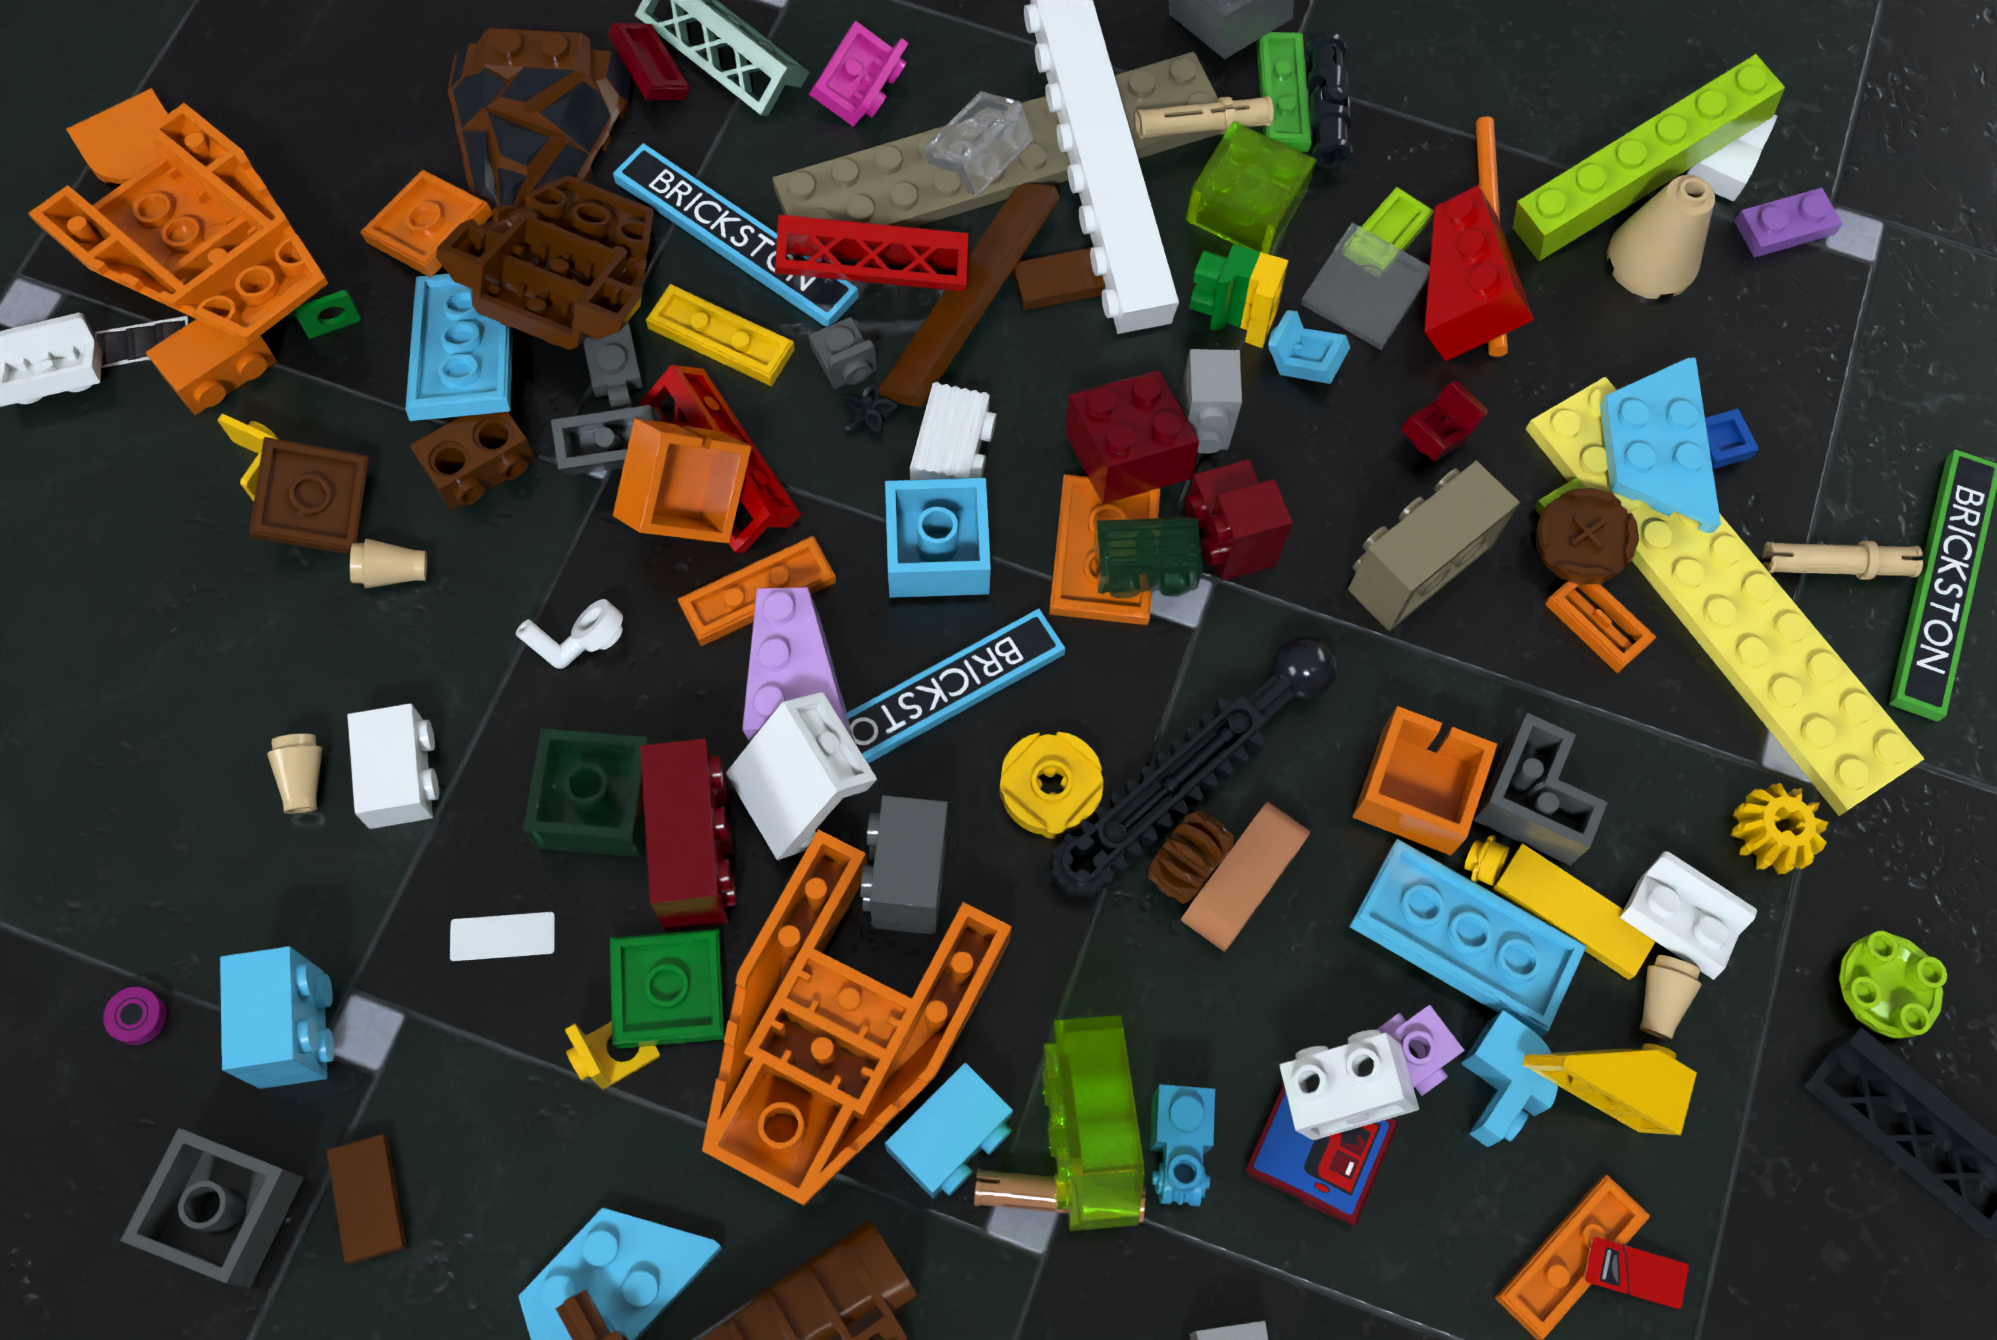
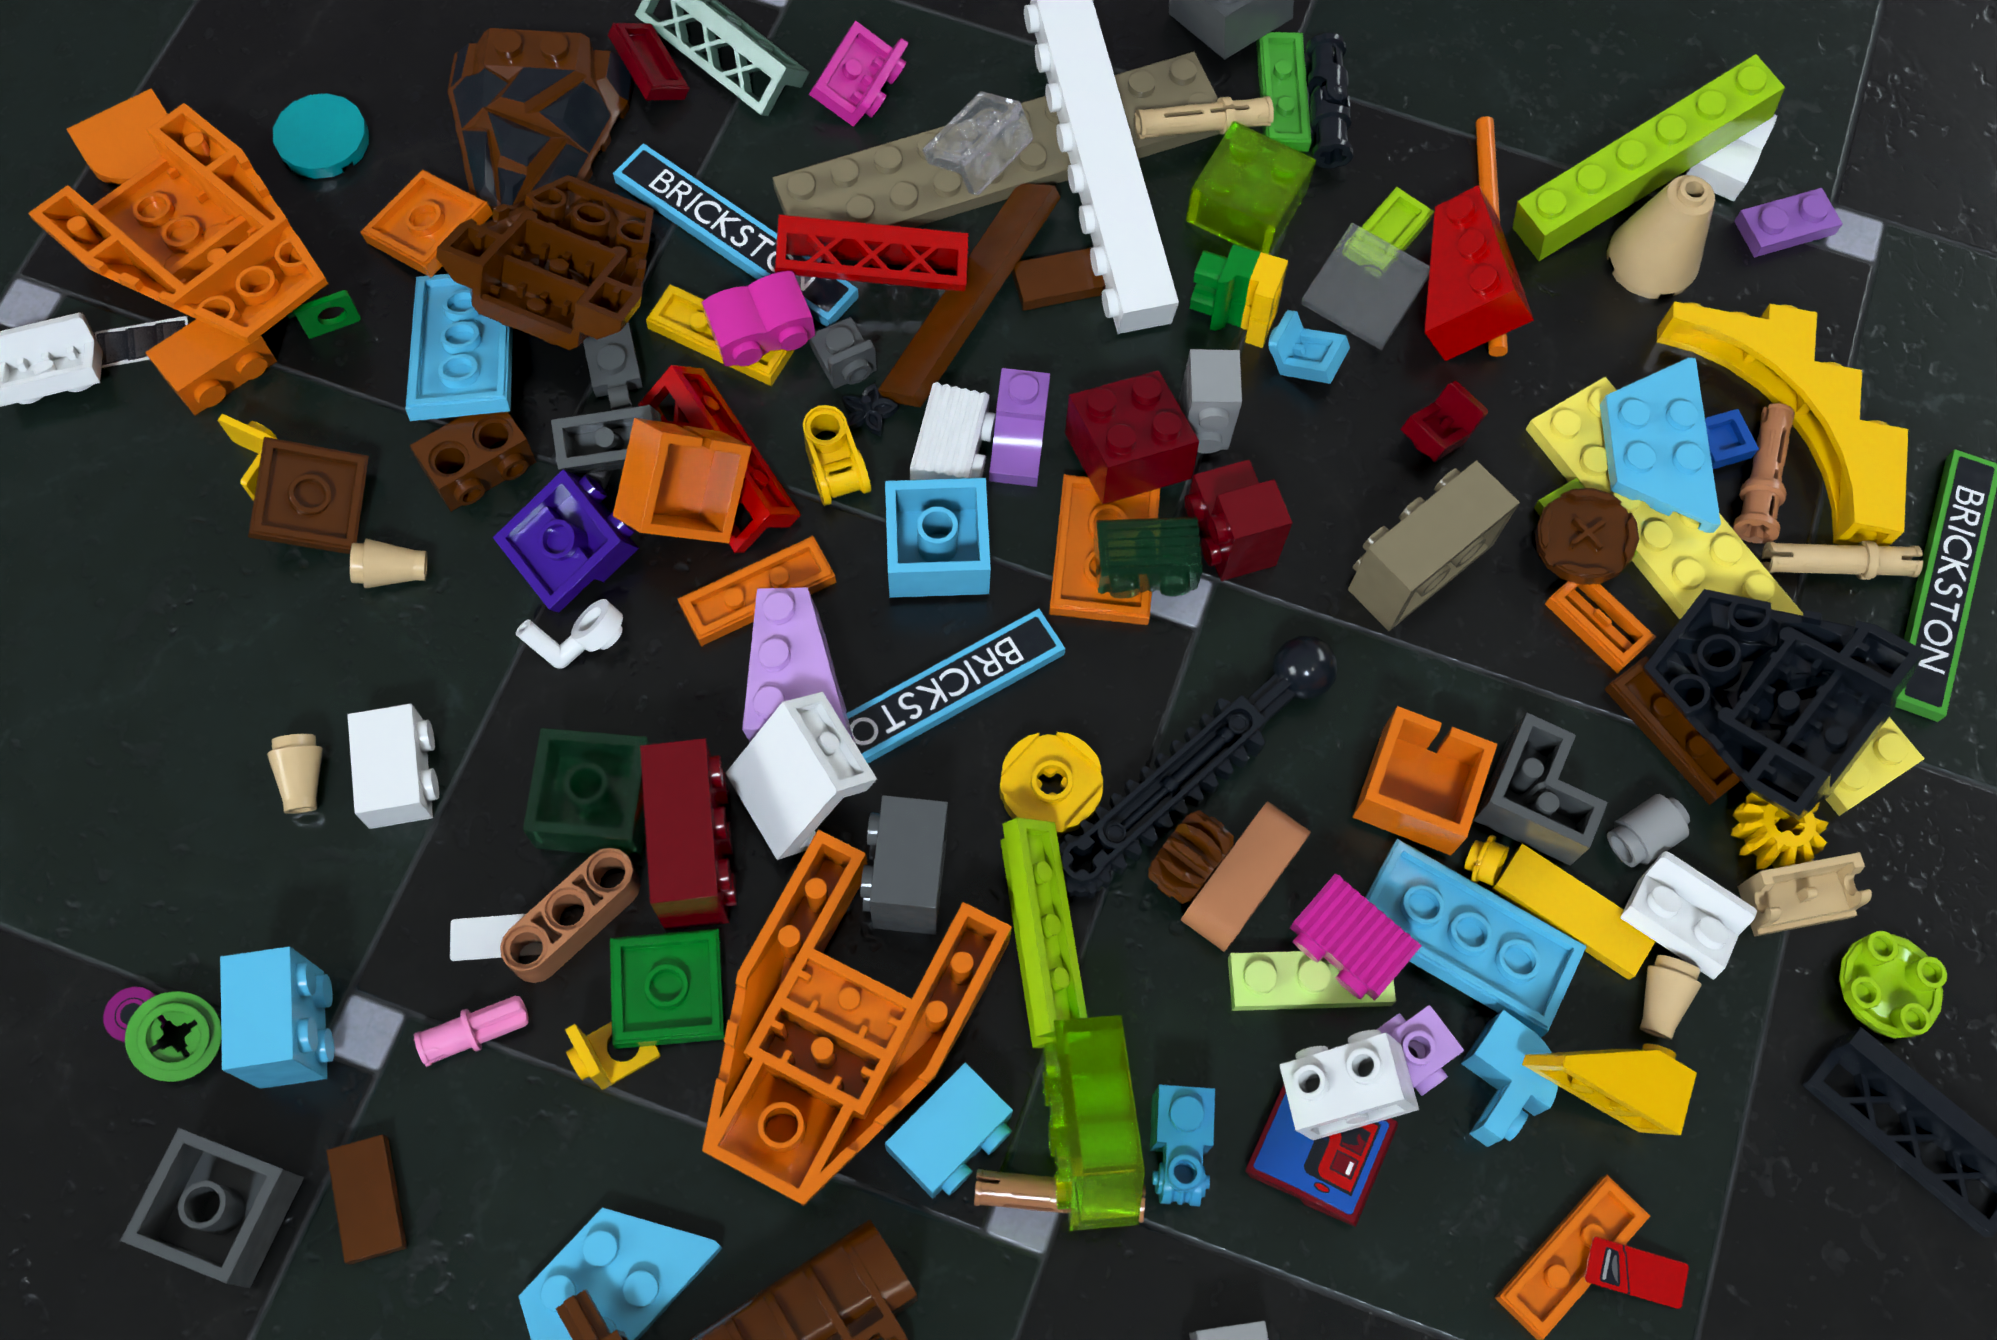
(169, 1063): none -> bright green gear
(320, 135): none -> teal tile
(471, 1030): none -> bright pink axle
(562, 941): none -> nougat beam
(566, 539): none -> dark purple plate
(759, 318): none -> dark pink brick
(834, 462): none -> yellow piece
(1019, 427): none -> medium lavender arch
(1042, 926): none -> lime fence
(1291, 982): none -> yellowish green plate
(1353, 939): none -> dark pink brick
(1649, 830): none -> light grey brick
(1671, 732): none -> reddish brown tile
(1764, 489): none -> nougat pin
(1776, 353): none -> yellow arch
(1782, 692): none -> black wedge
(1805, 894): none -> tan hinge

